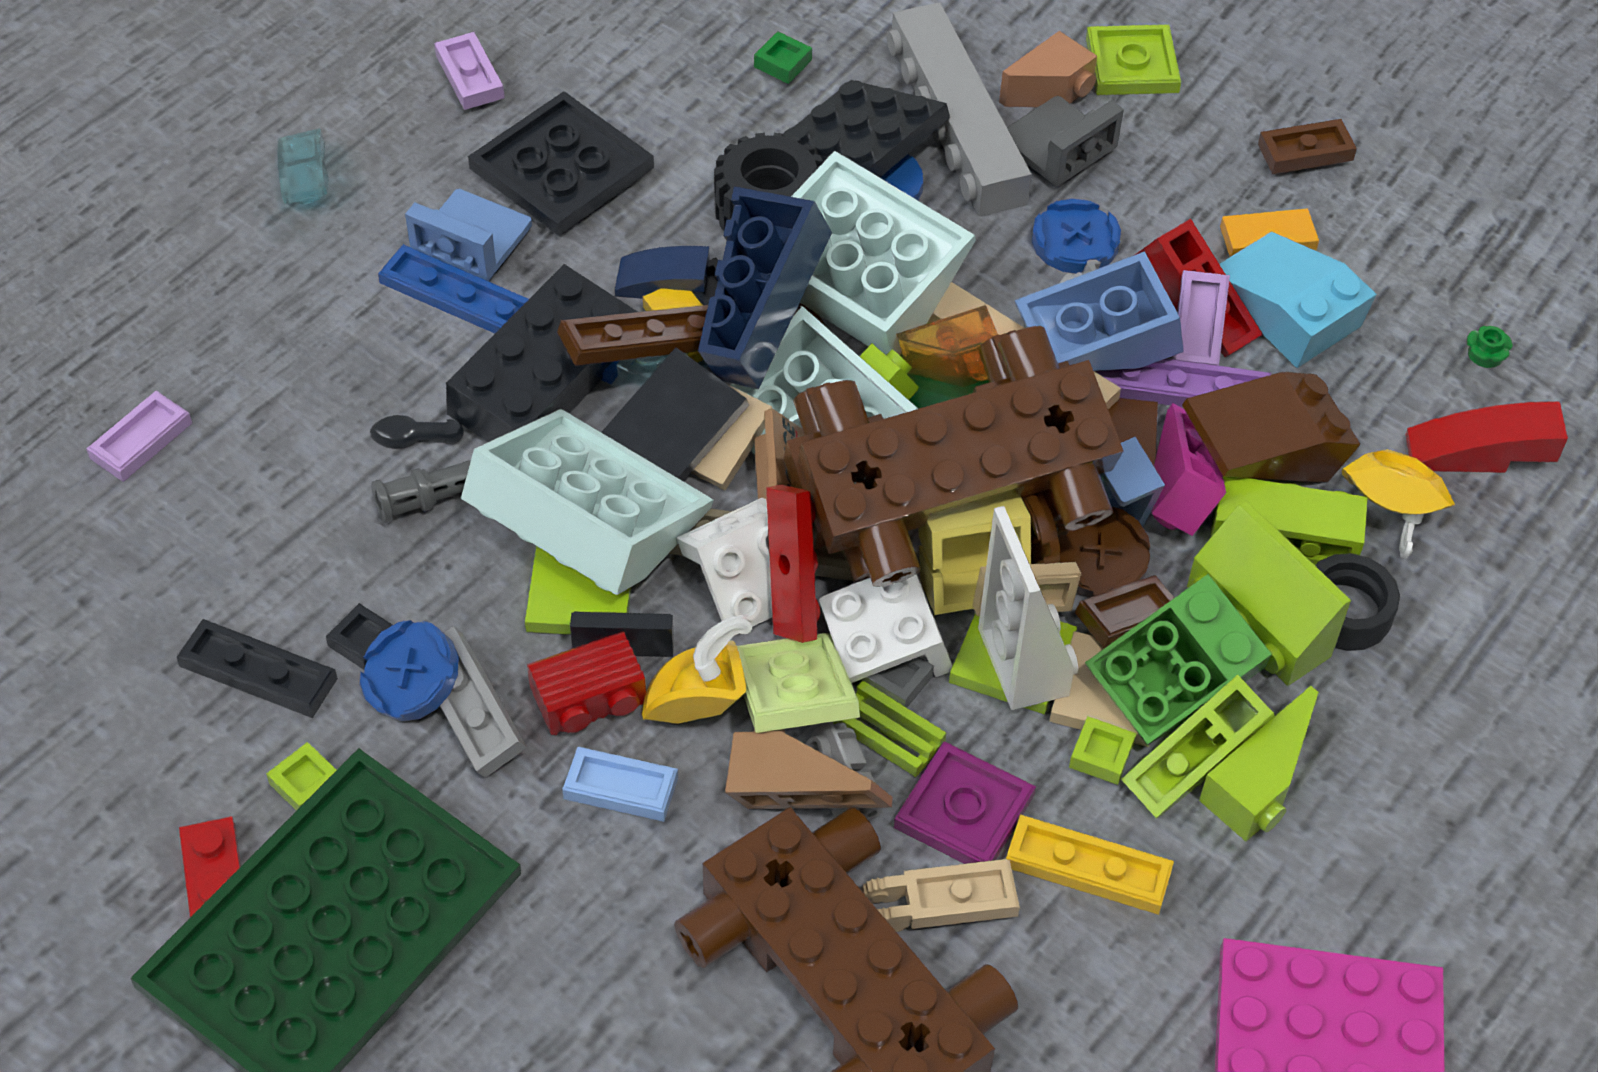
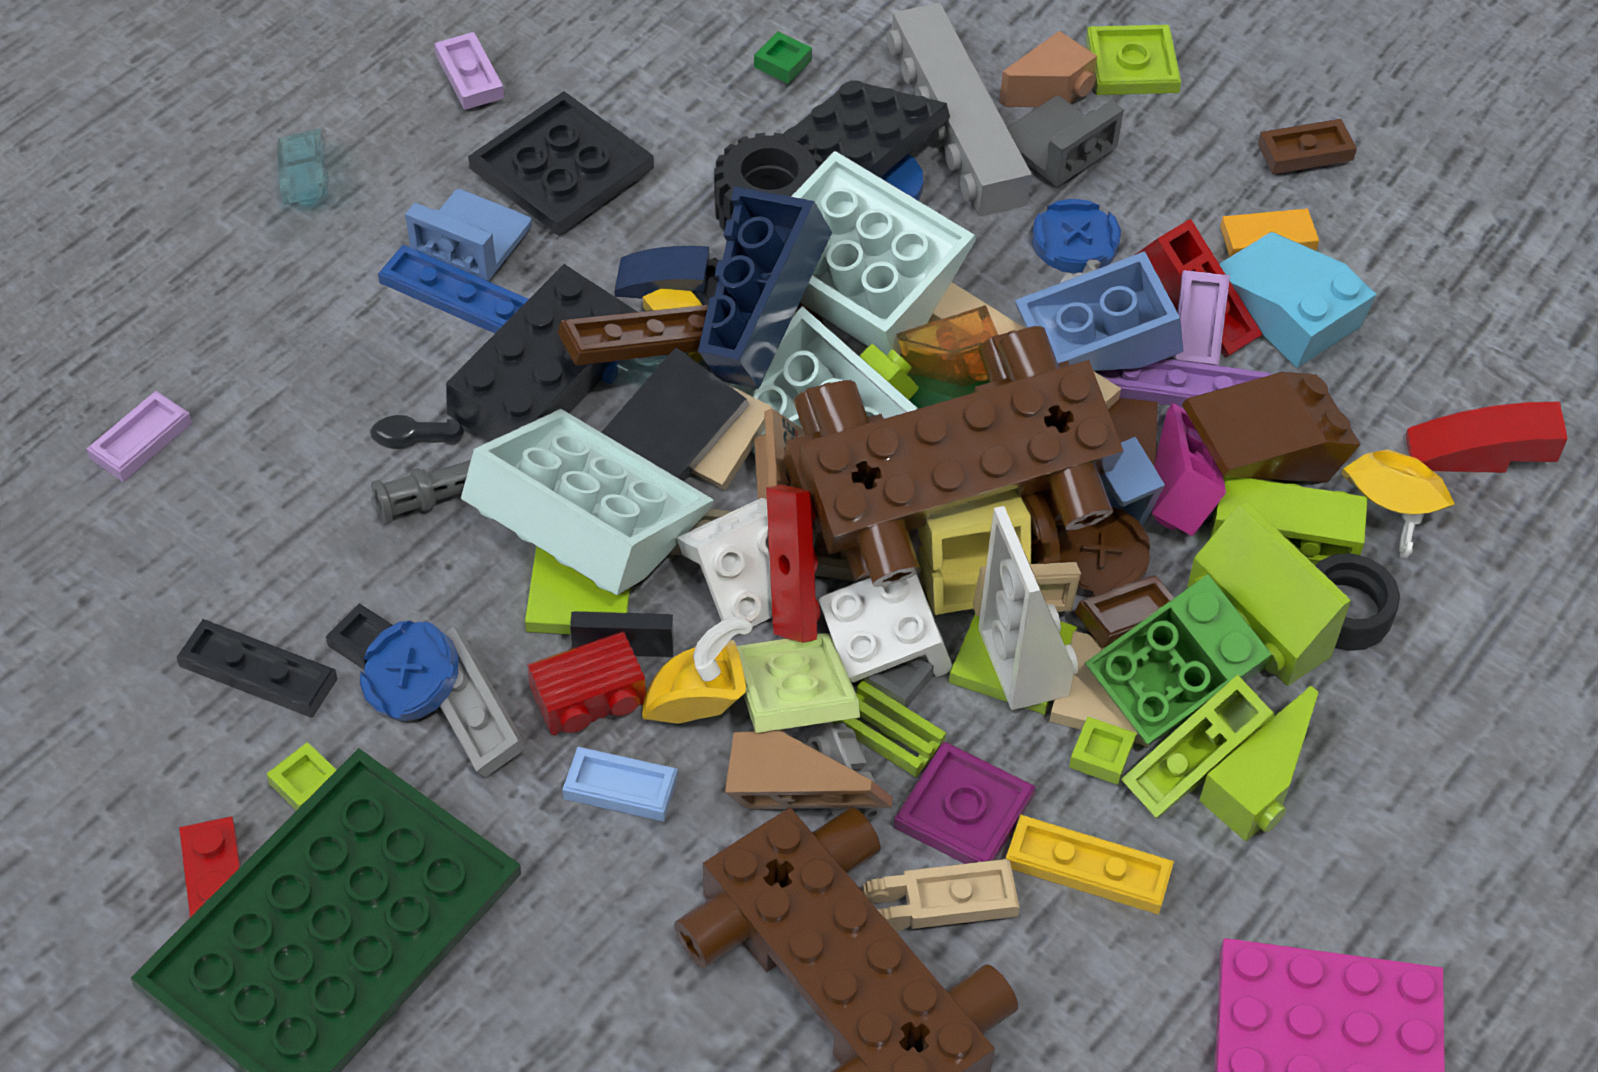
(1488, 346): green plate -> none

